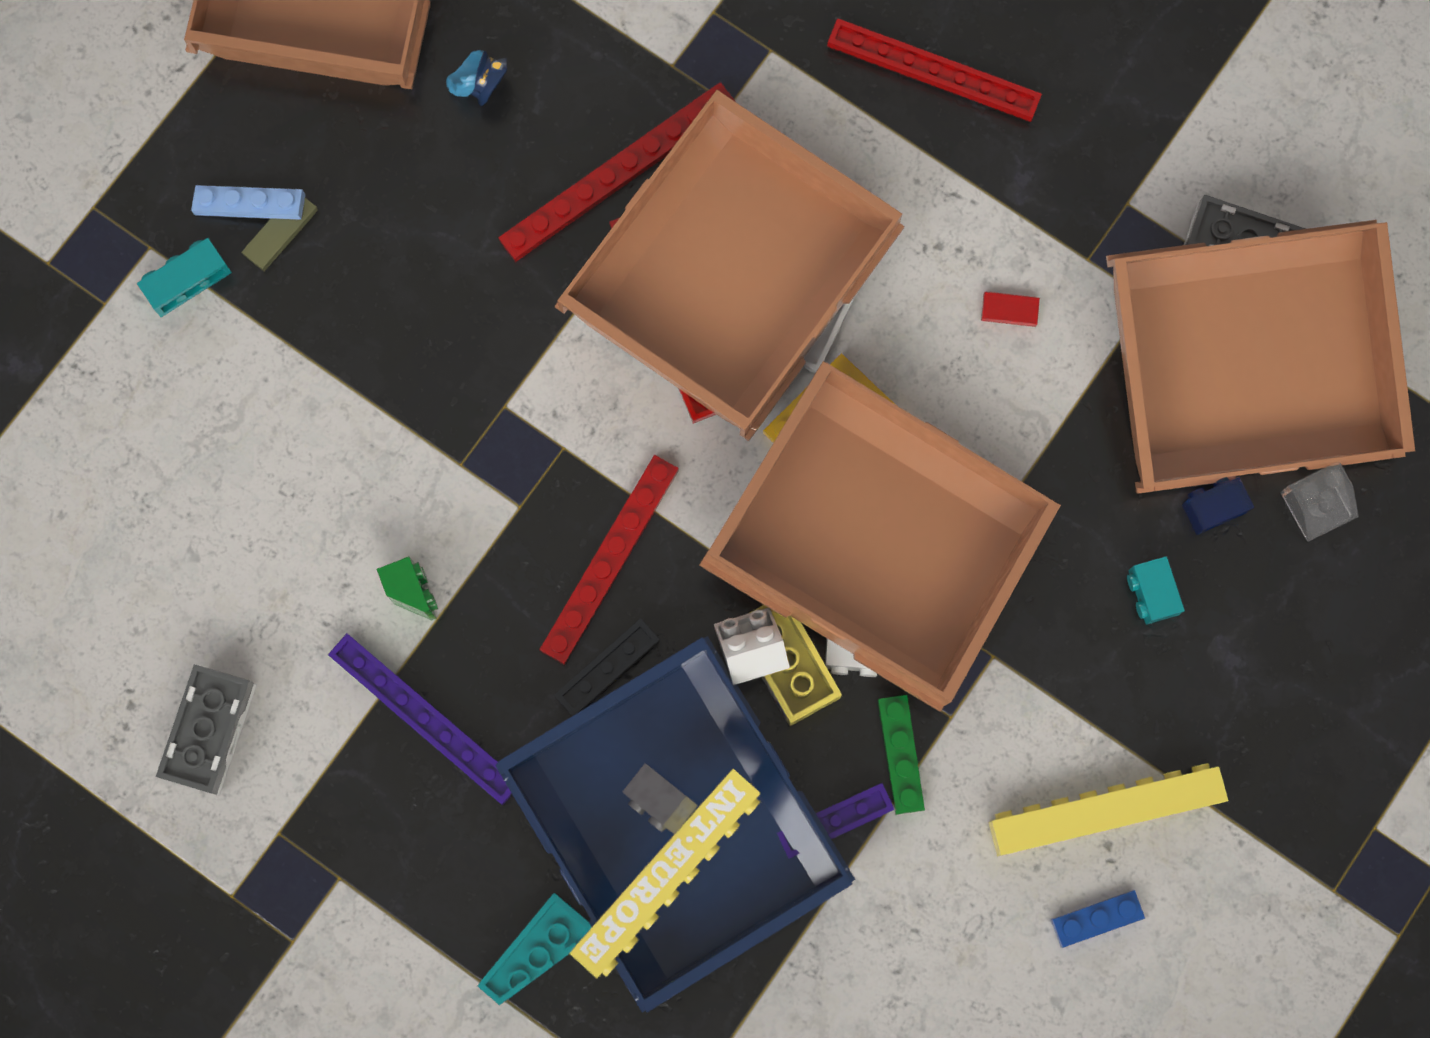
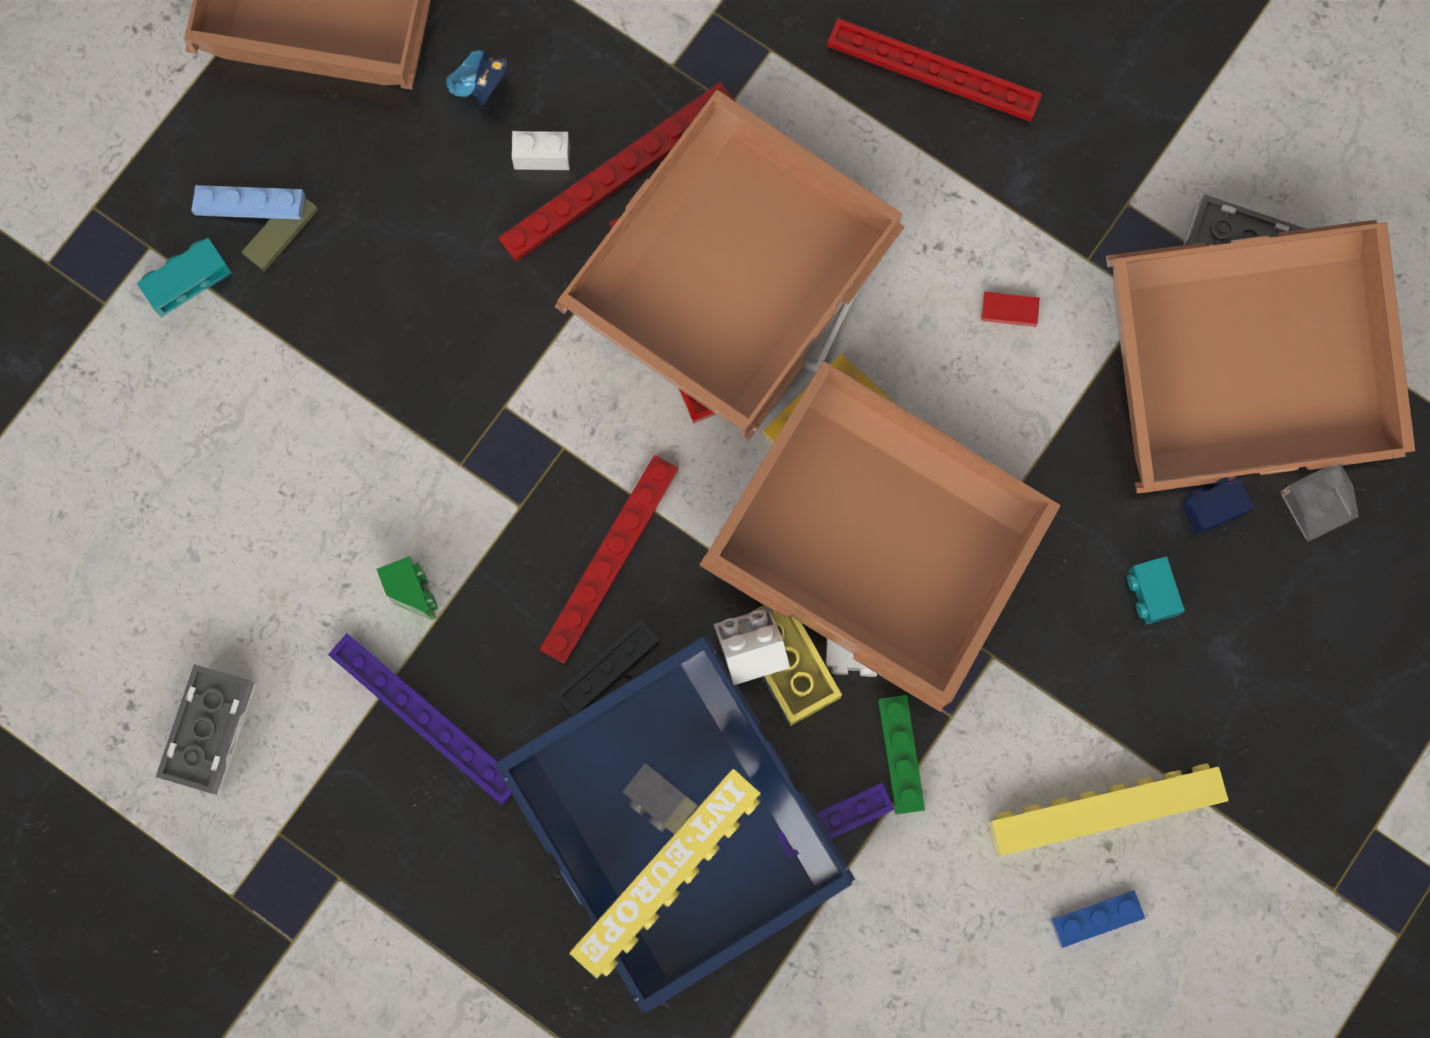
(537, 948): teal wing -> none
(540, 150): none -> white brick

